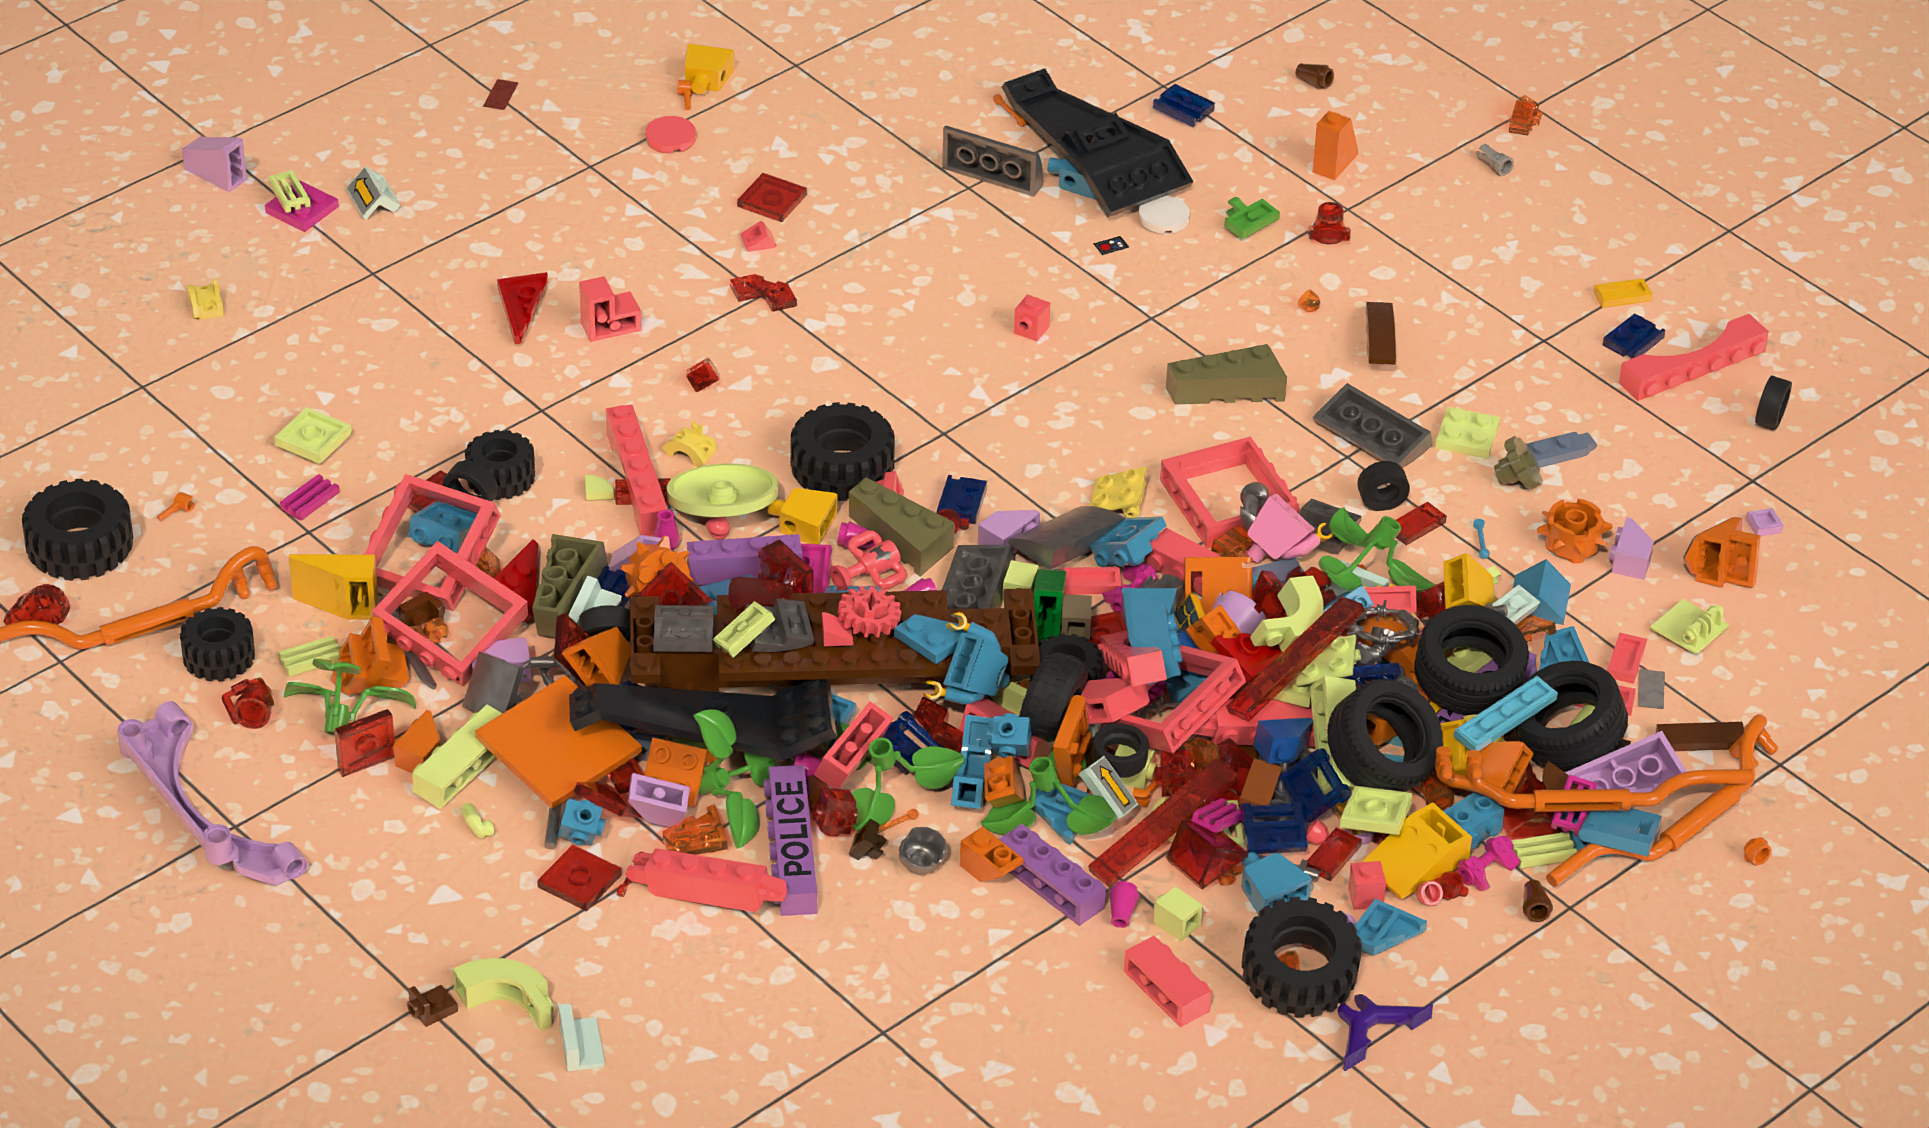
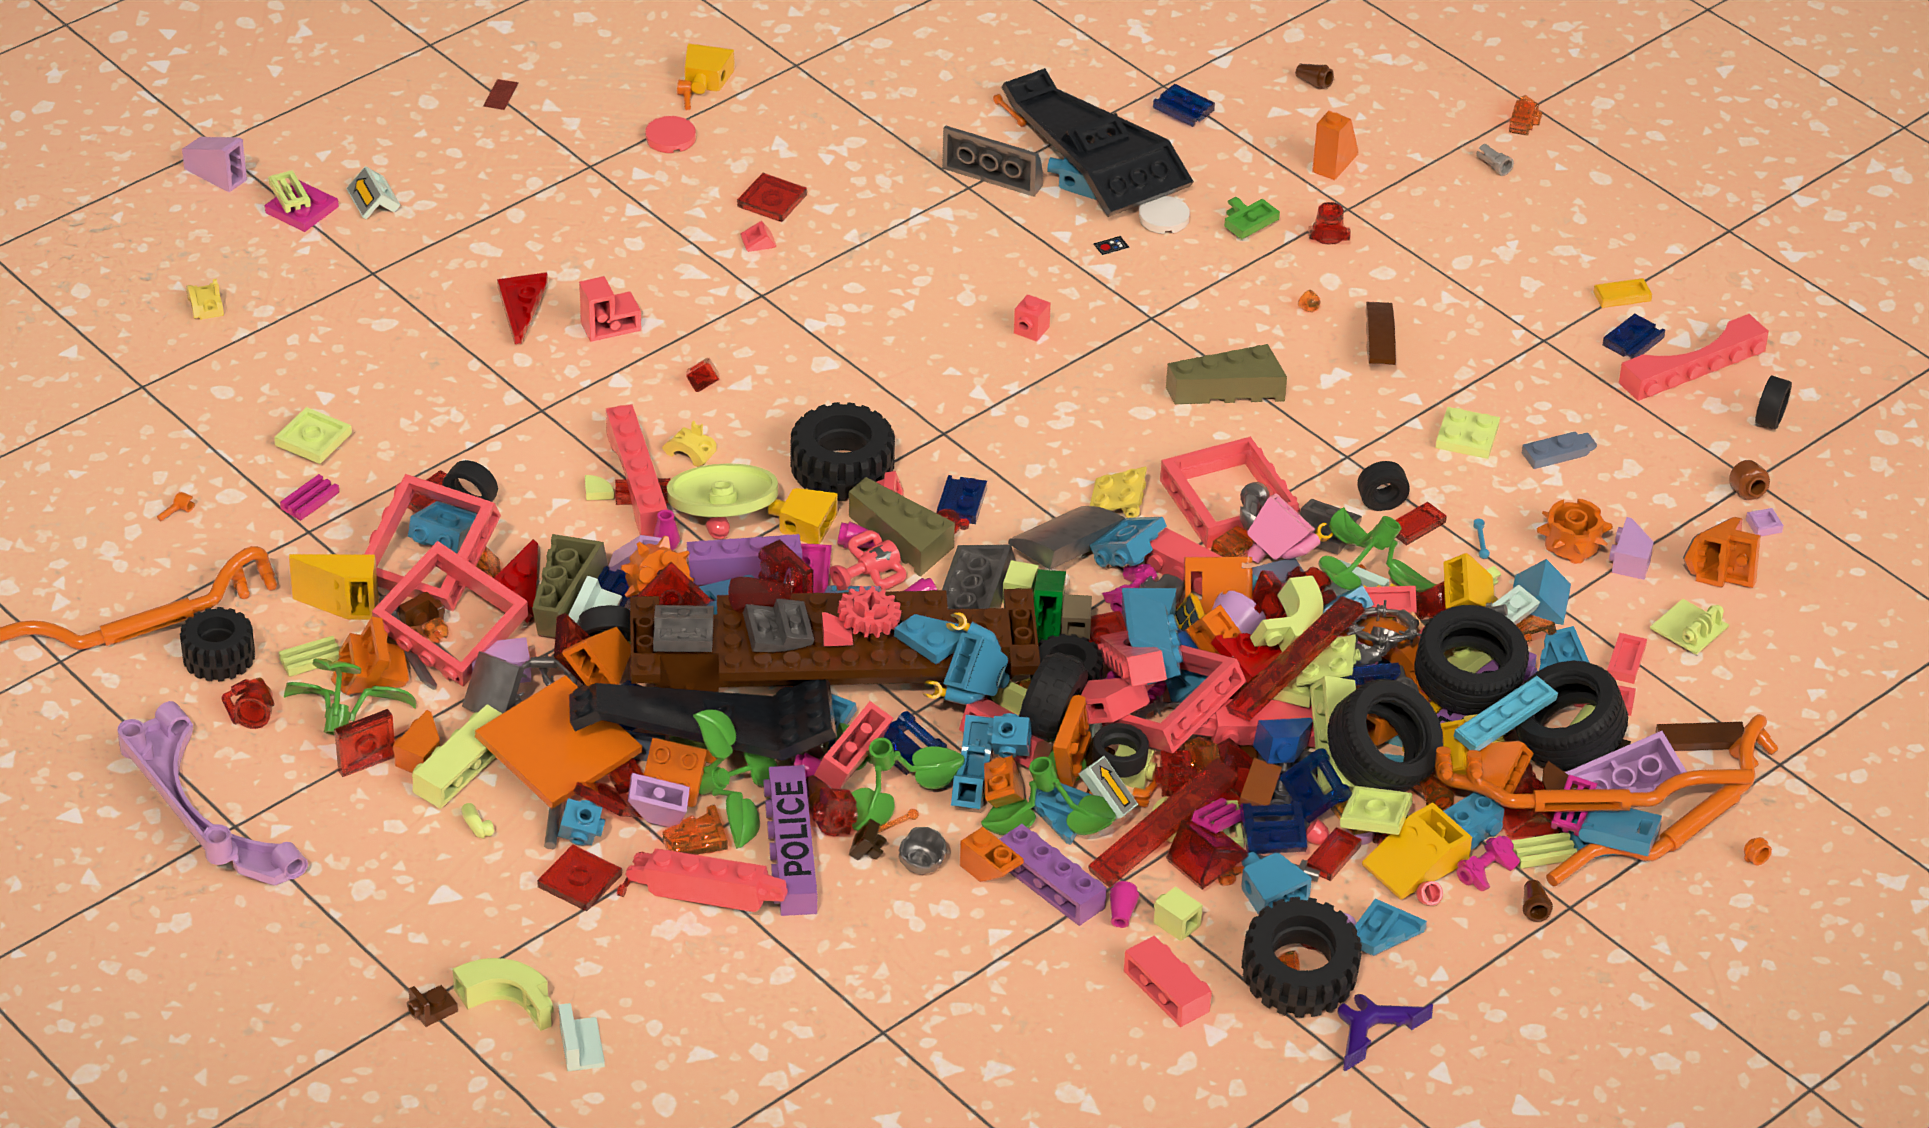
(40, 604): clear red hair -> none
(83, 551): black tyre -> none
(507, 458): black tyre -> none
(743, 629): yellowish green tile -> none
(777, 295): clear red tile -> none
(932, 717): clear red tile -> none
(1004, 525): lavender slope -> none
(1091, 580): coral tile -> none
(1366, 884): coral brick -> none
(1374, 426): flat silver slope -> none
(1452, 885): clear red plate -> none
(1518, 465): olive plant -> none
(1651, 688): flat silver sticker -> none
(1749, 479): none -> dark orange head

